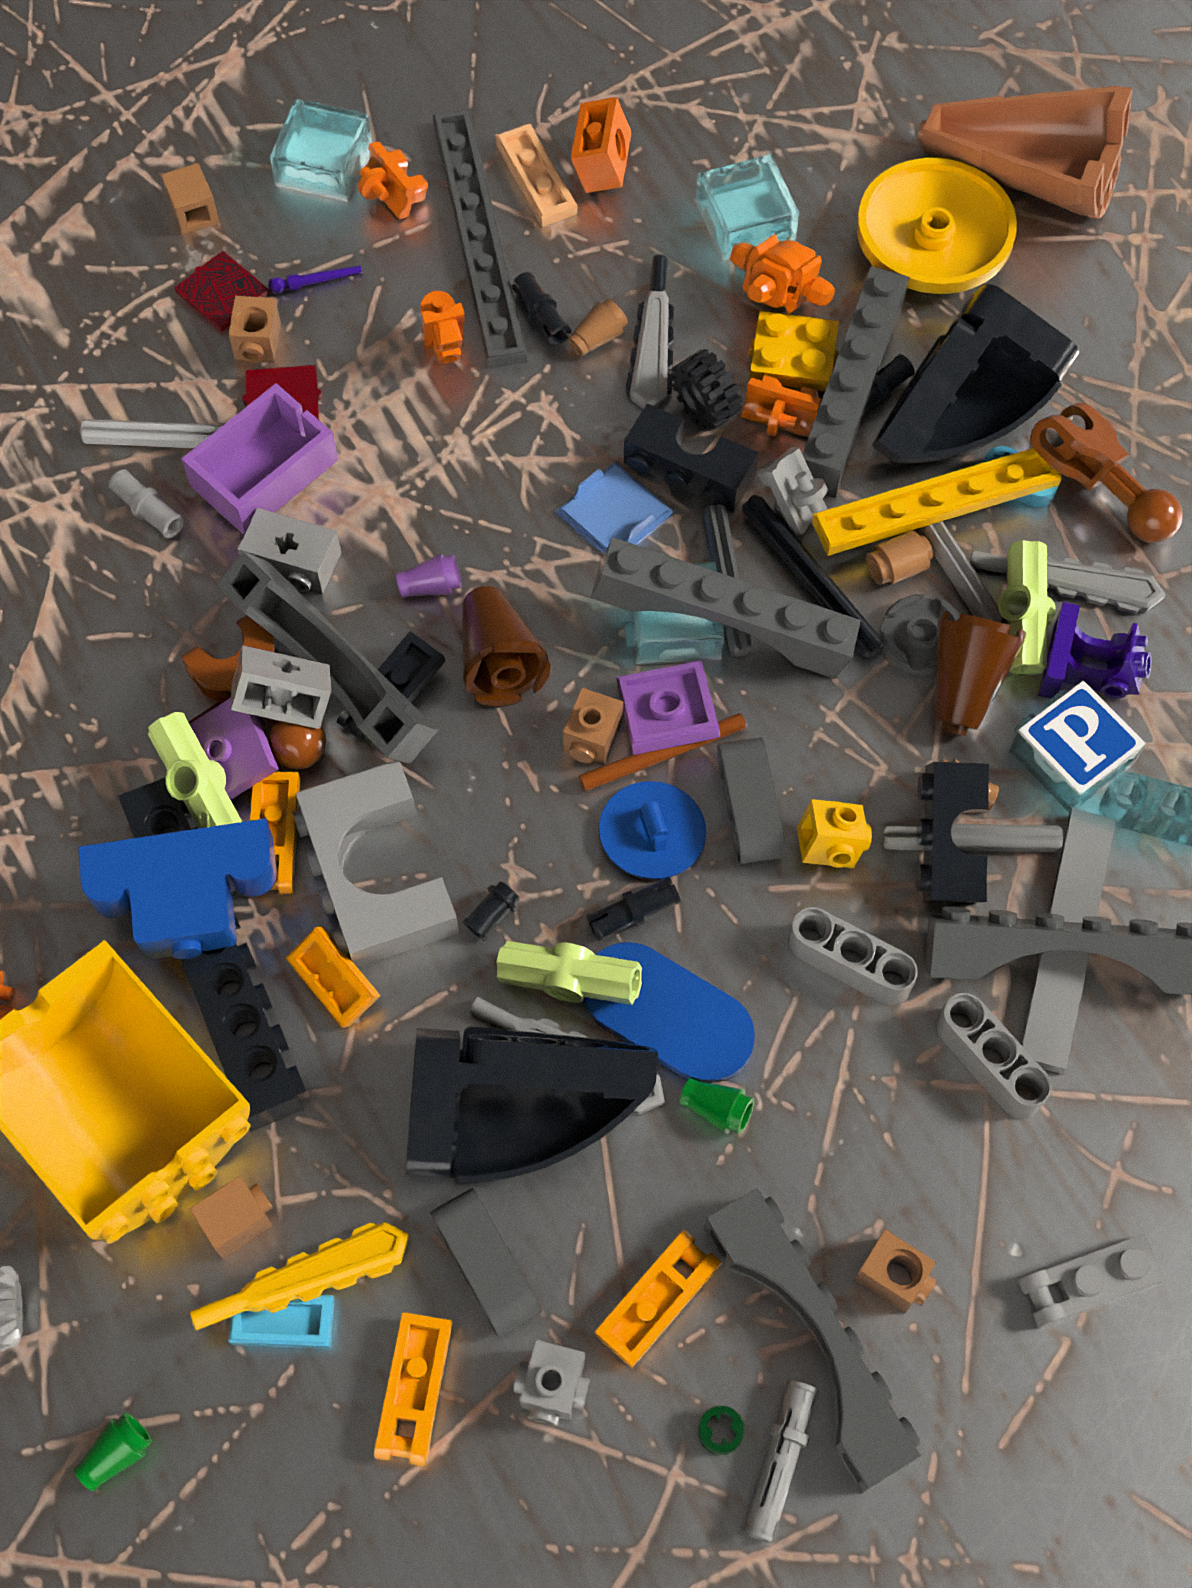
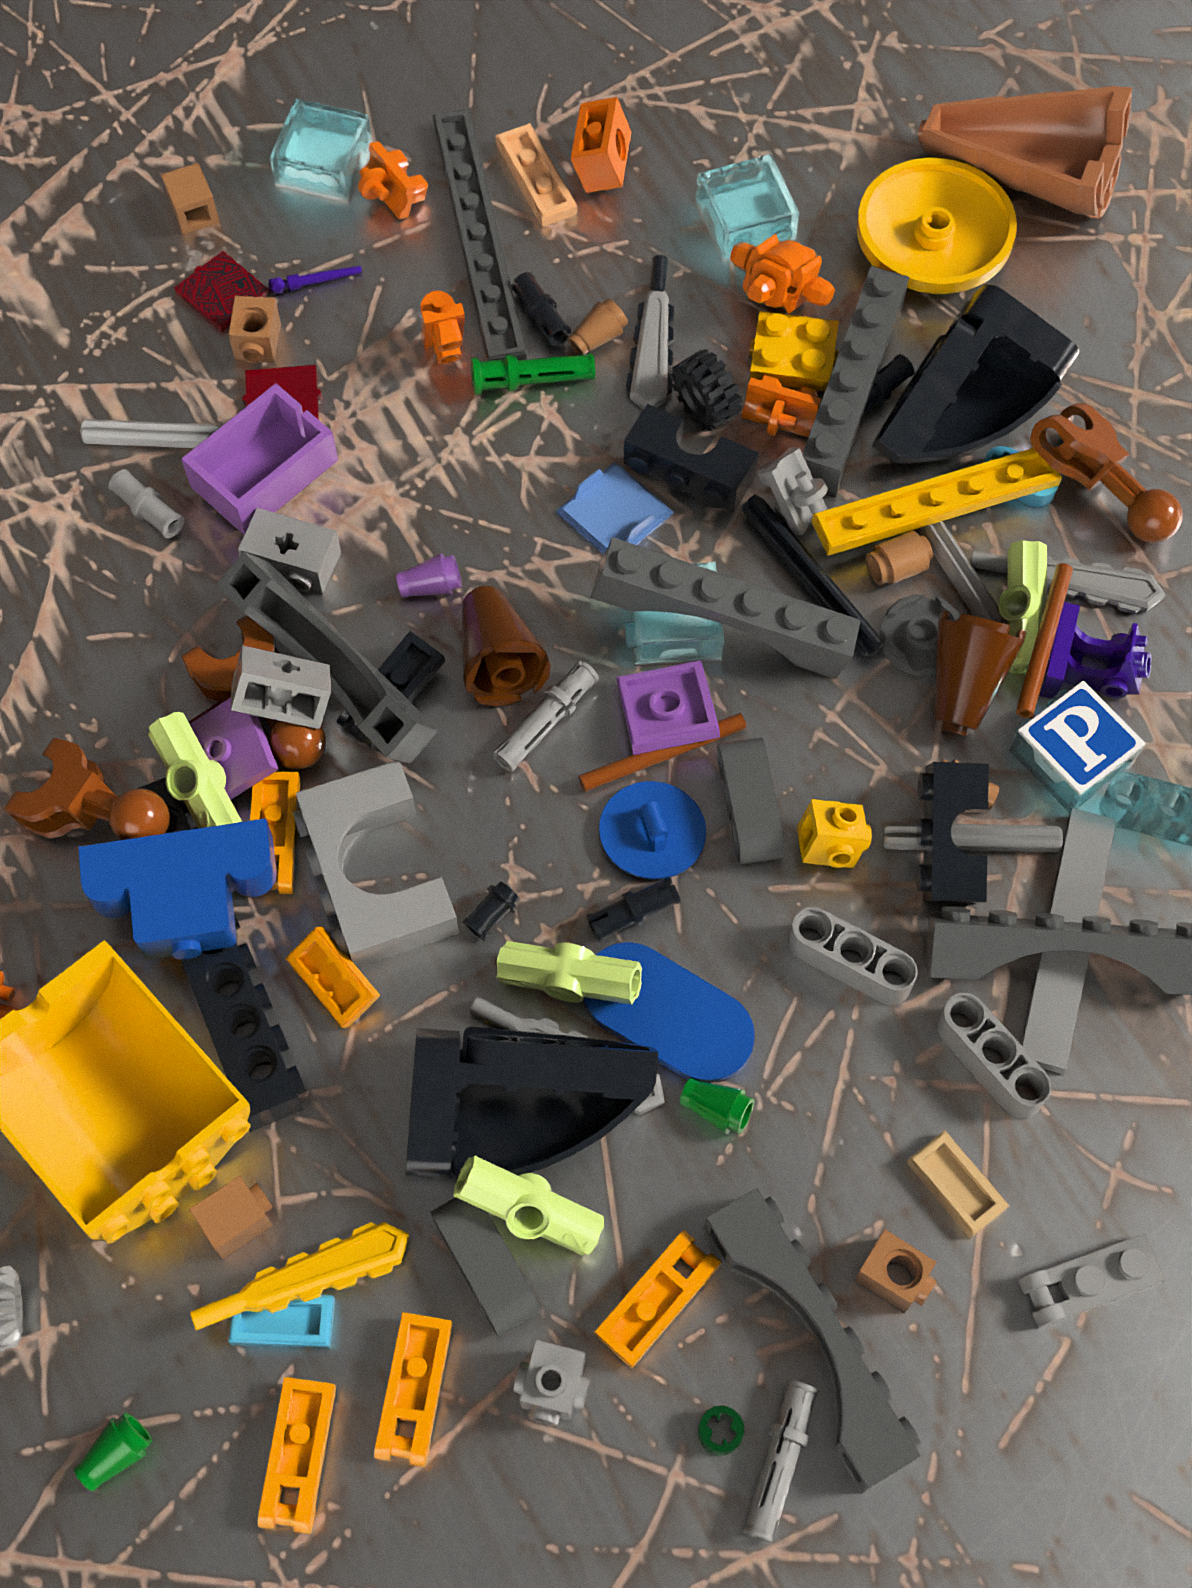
(78, 797): none -> dark orange piece
(297, 1453): none -> light orange plate
(511, 372): none -> green pin
(528, 1206): none -> yellowish green piece
(556, 704): none -> light grey pin
(592, 727): medium nougat brick -> none
(723, 554): dark grey axle -> none
(957, 1184): none -> tan tile
(1044, 641): none -> dark orange piece

